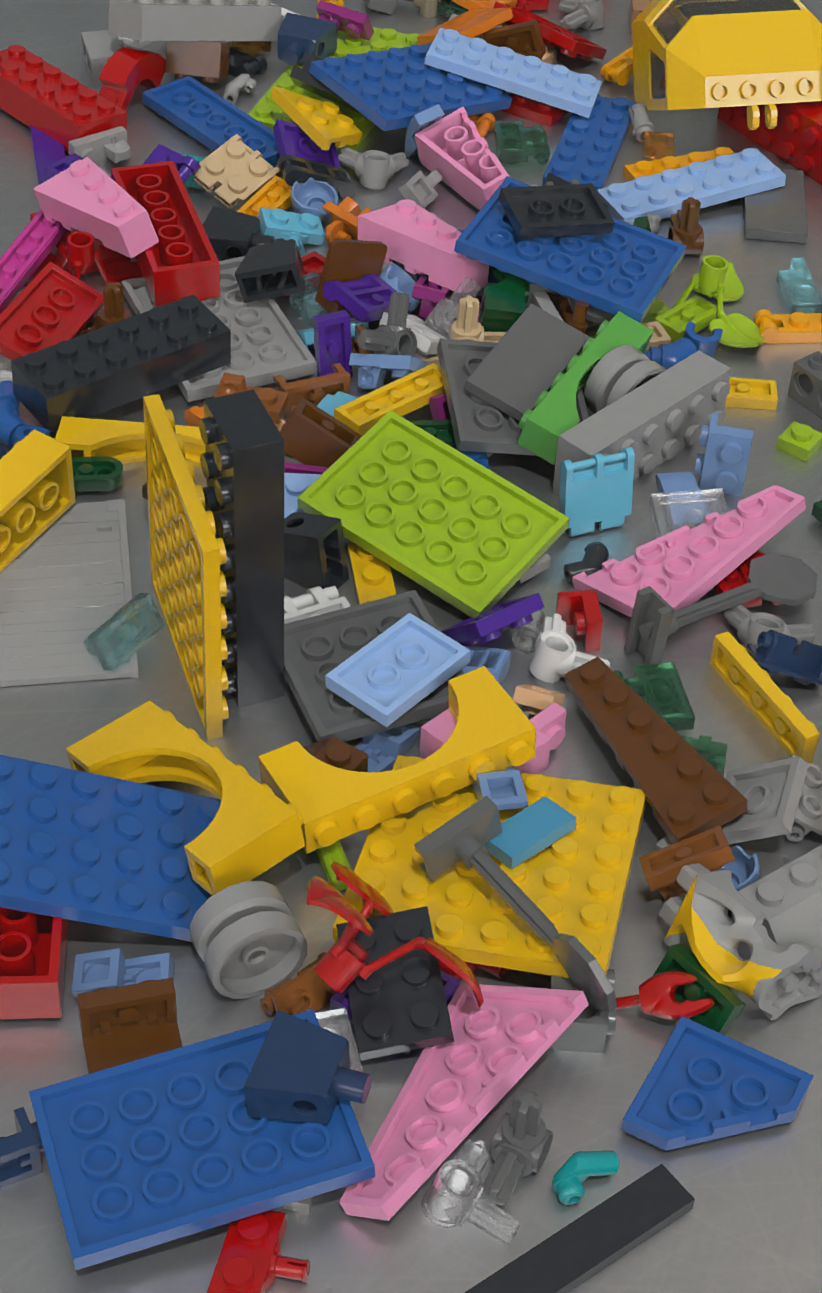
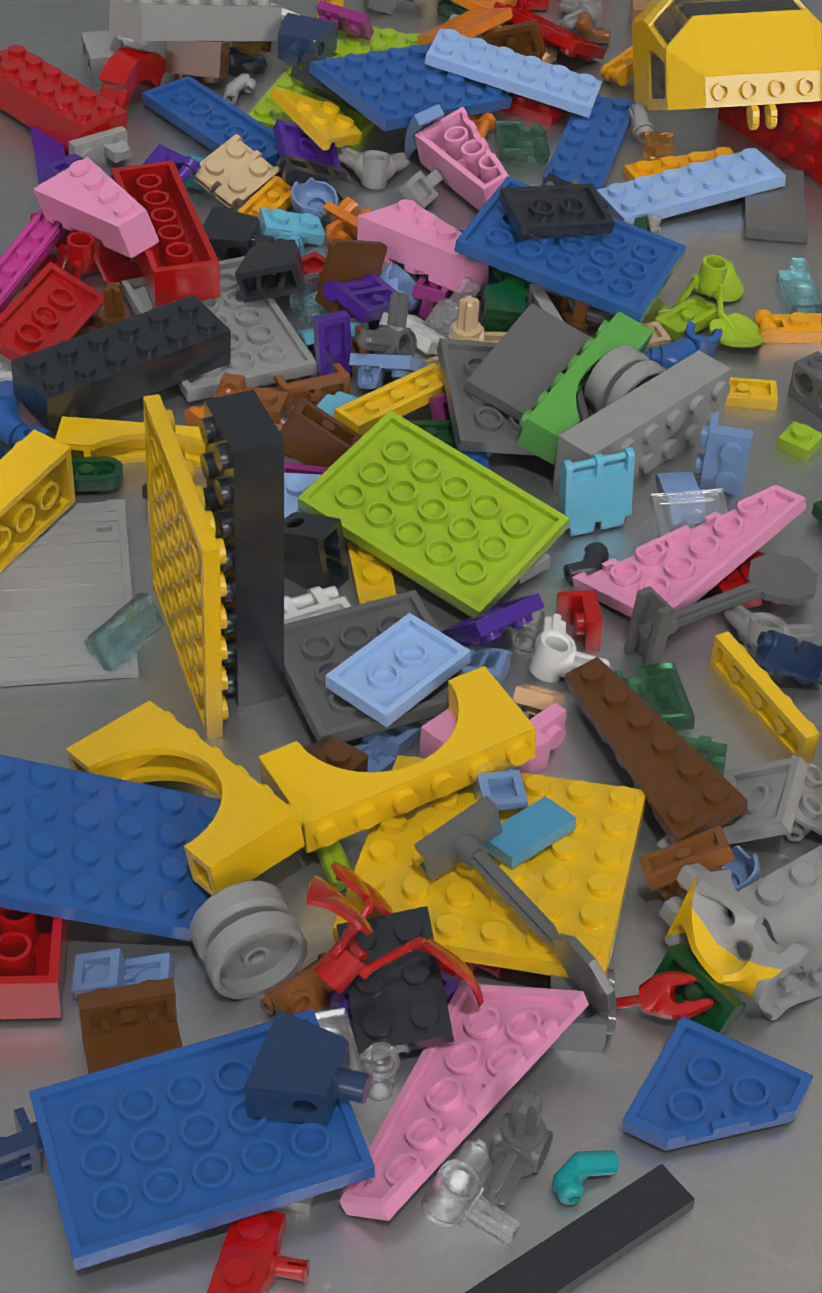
(382, 1063): none -> clear pin
(589, 32): none -> dark orange arm
(686, 227): reddish brown axle -> none

